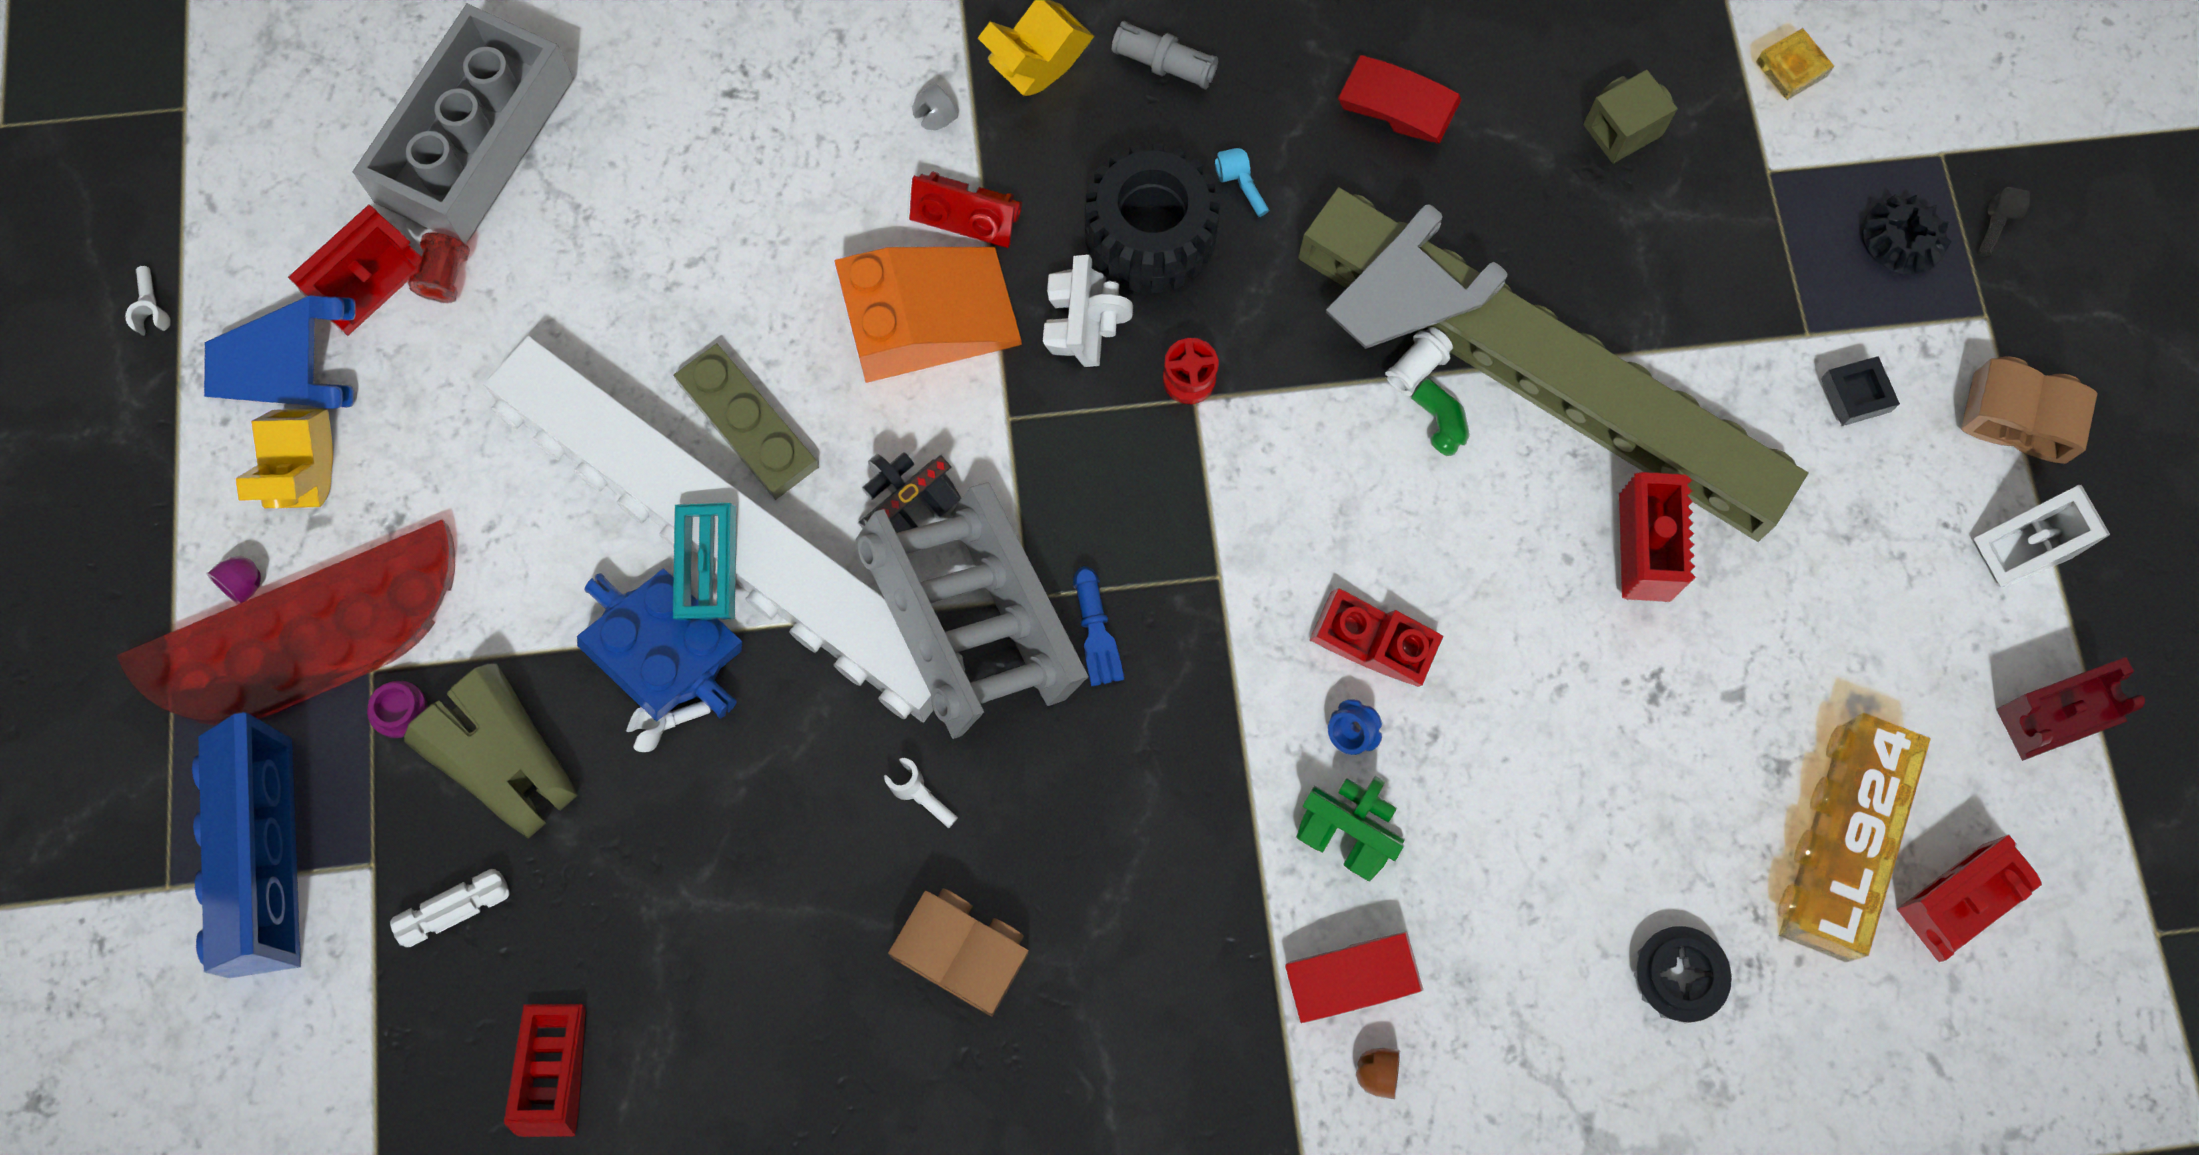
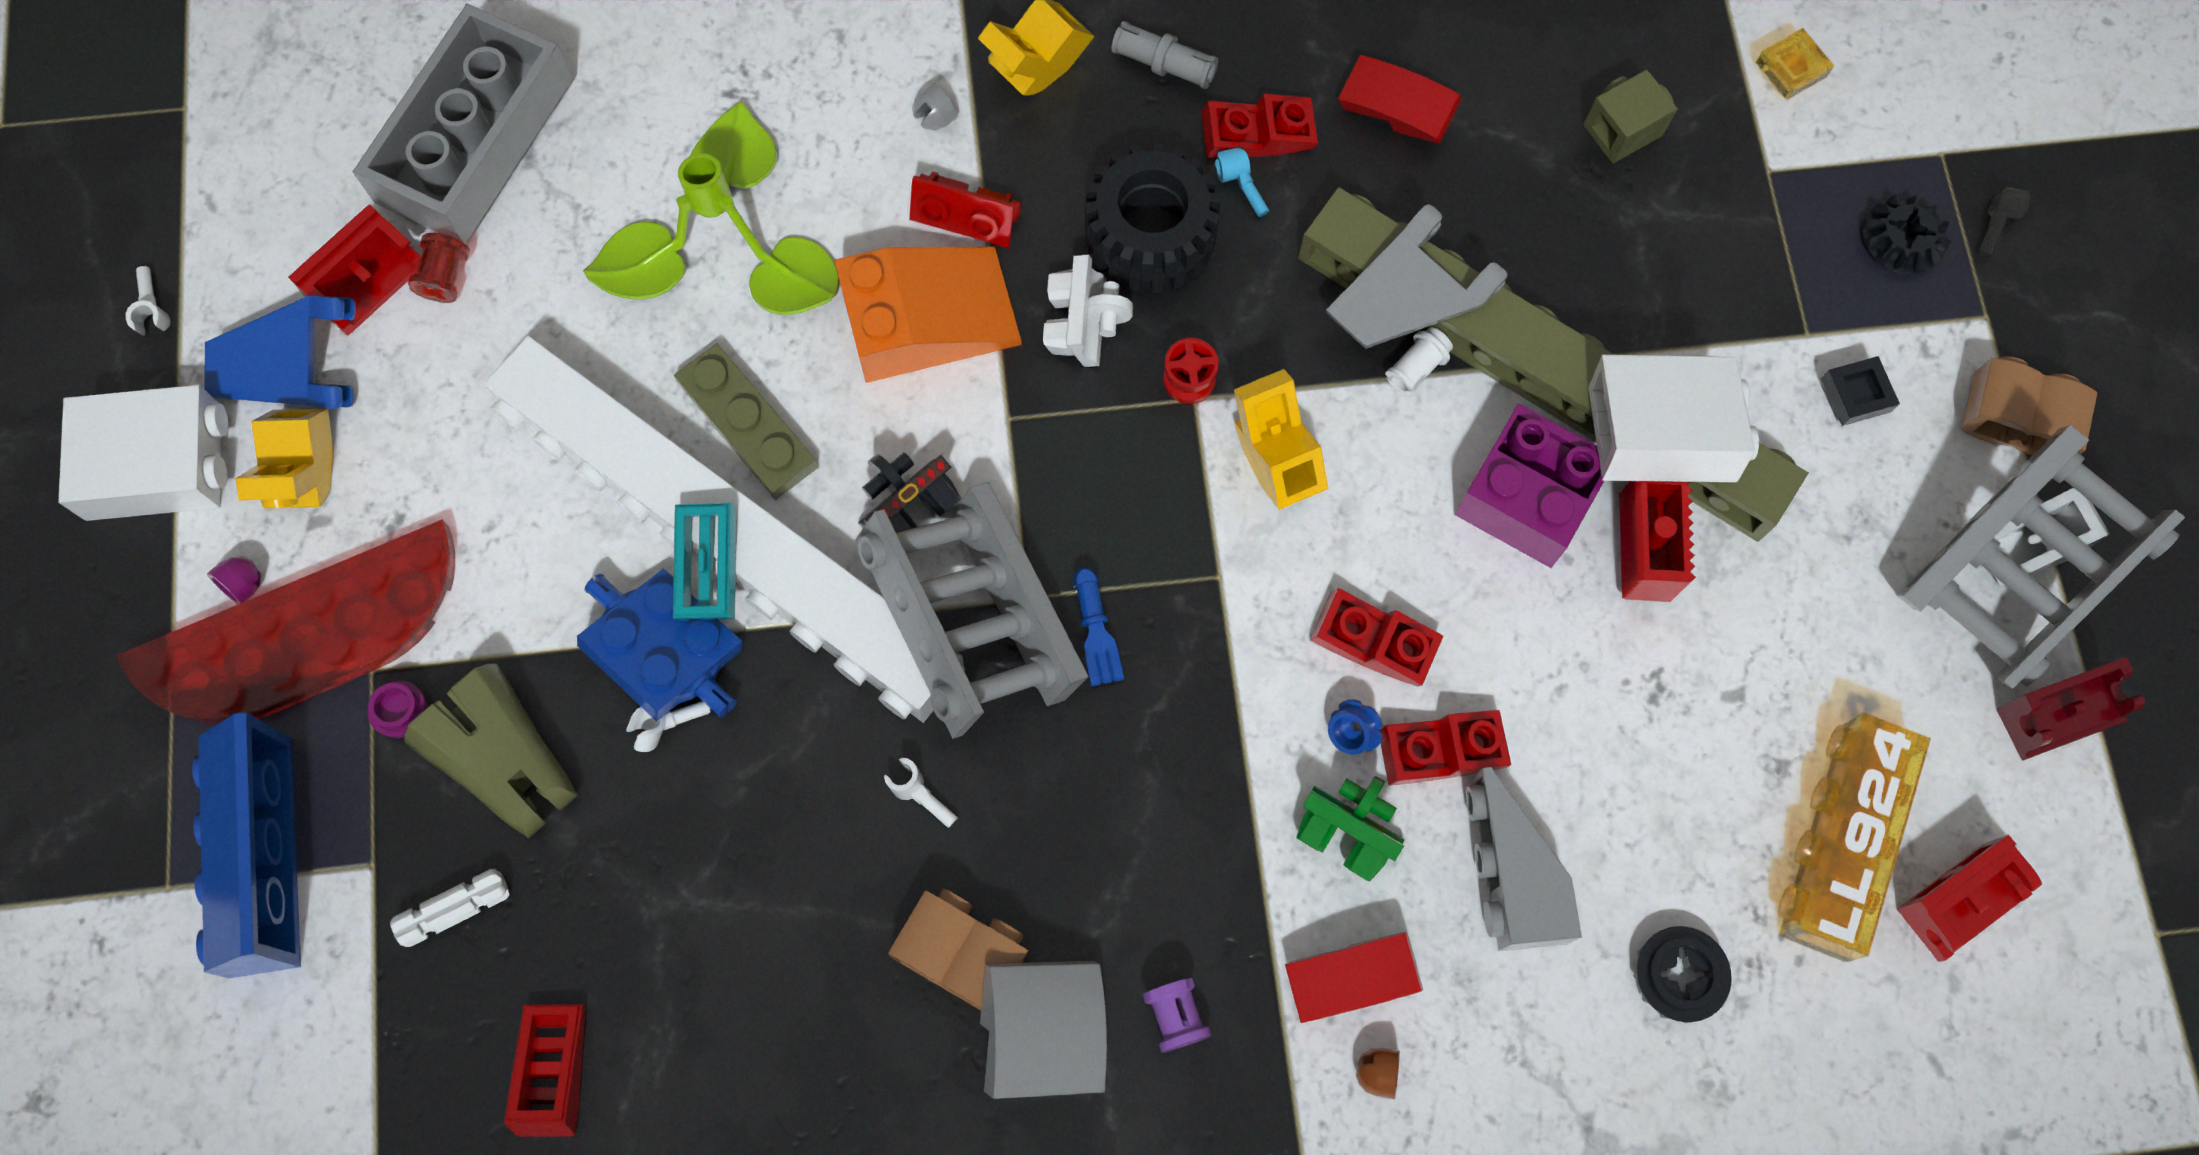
(142, 453): none -> white brick
(736, 152): none -> lime plant
(1044, 1029): none -> light grey slope
(1177, 1015): none -> medium lavender bush
(1266, 129): none -> red slope
(1276, 442): none -> yellow brick
(1444, 747): none -> red slope
(1449, 416): green arm -> none
(1527, 884): none -> light grey slope
(1534, 486): none -> magenta slope
(1671, 418): none -> white brick
(2019, 504): none -> light grey fence

